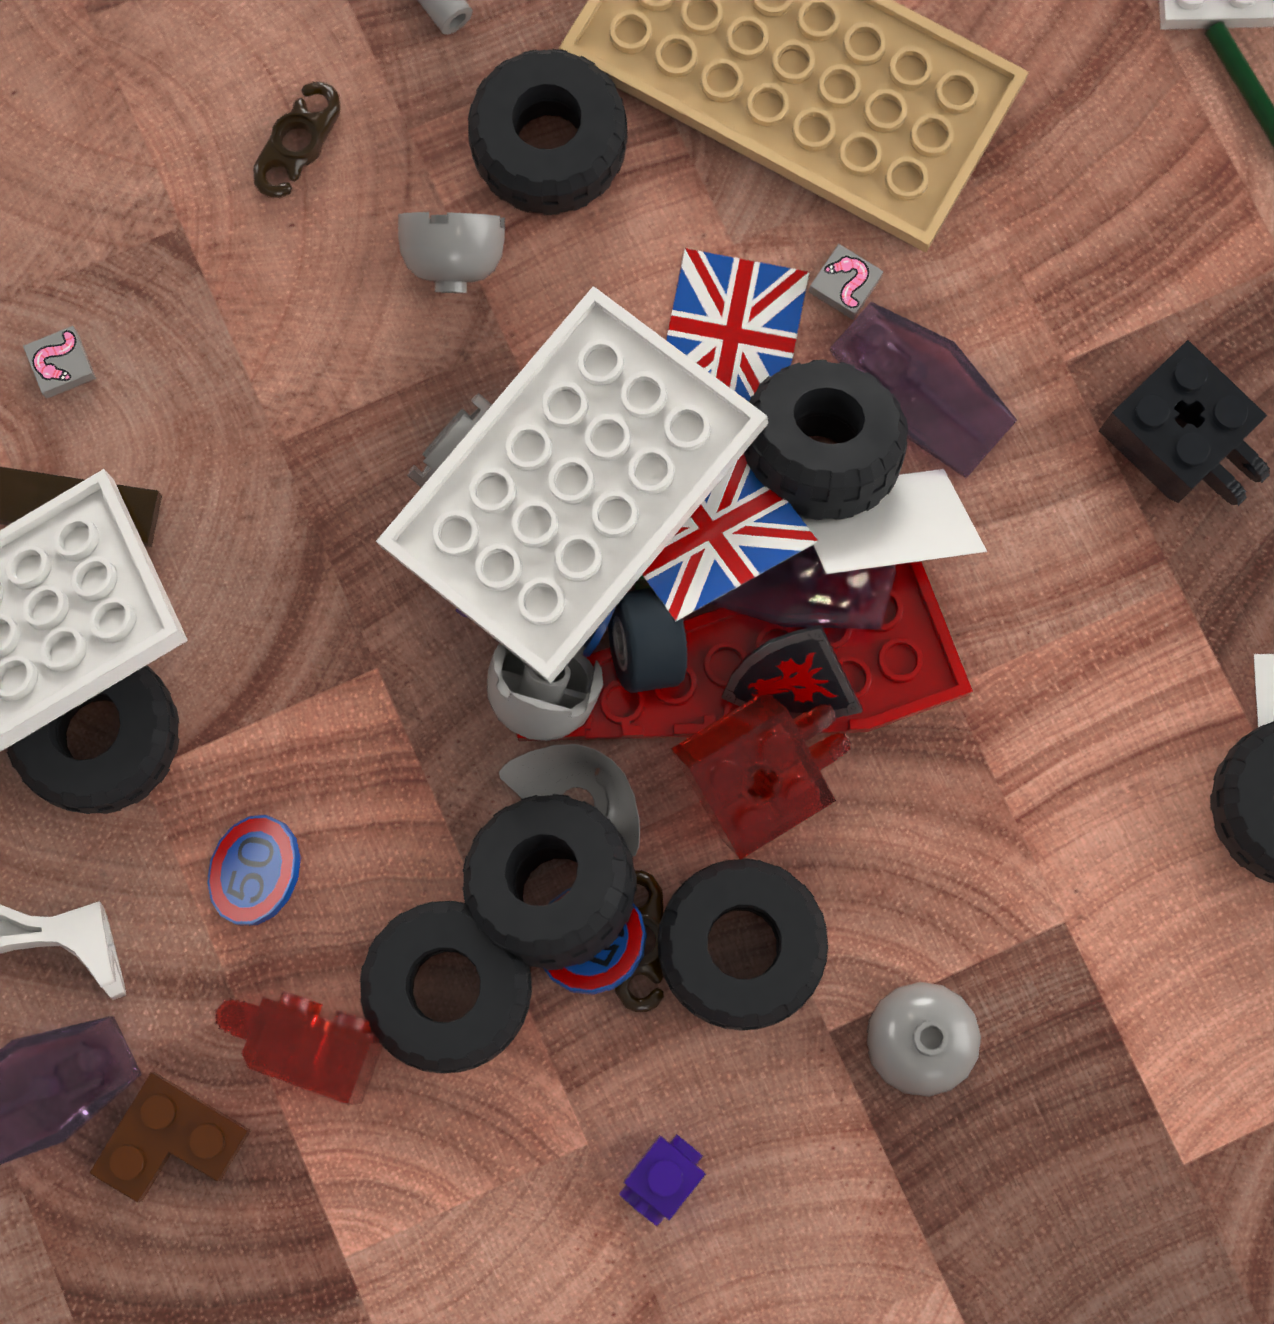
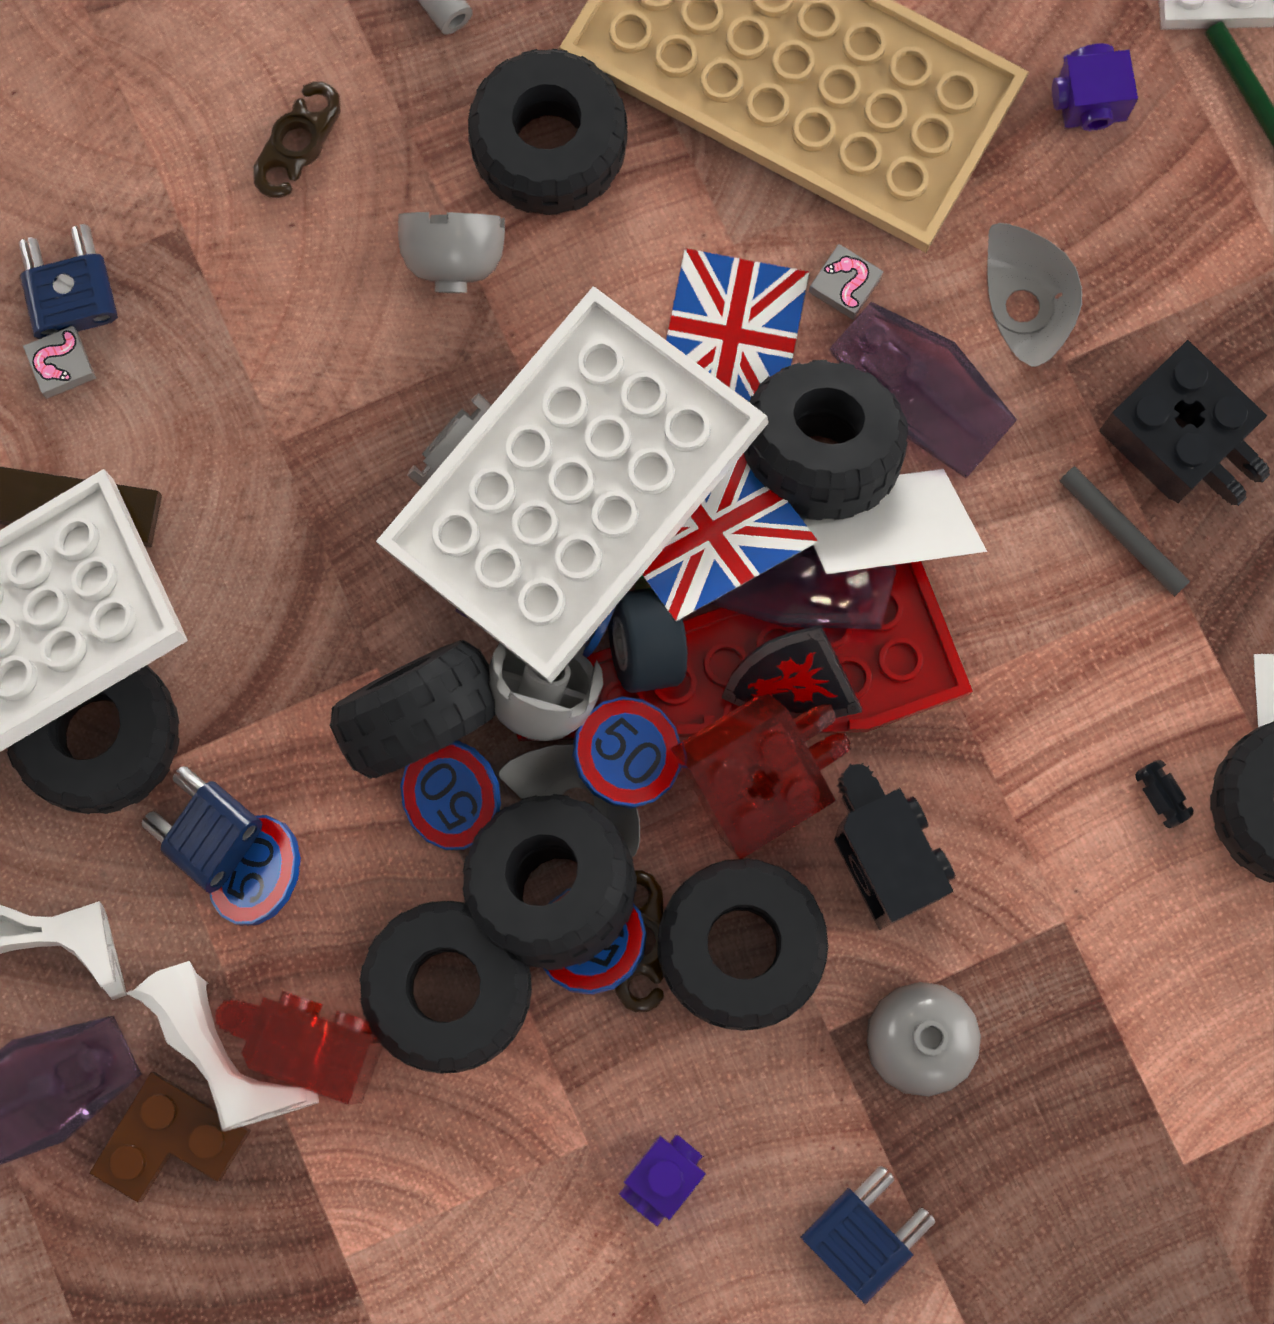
(68, 290): none -> dark blue piece
(187, 1023): none -> white animal
(208, 834): none -> dark blue piece
(414, 710): none -> black tyre
(450, 795): none -> piece
(626, 752): none -> piece
(859, 1243): none -> dark blue piece
(888, 849): none -> black hinge
(1032, 264): none -> light grey piece
(1095, 87): none -> dark purple brick
(1124, 531): none -> dark grey bar
(1164, 794): none -> black piece

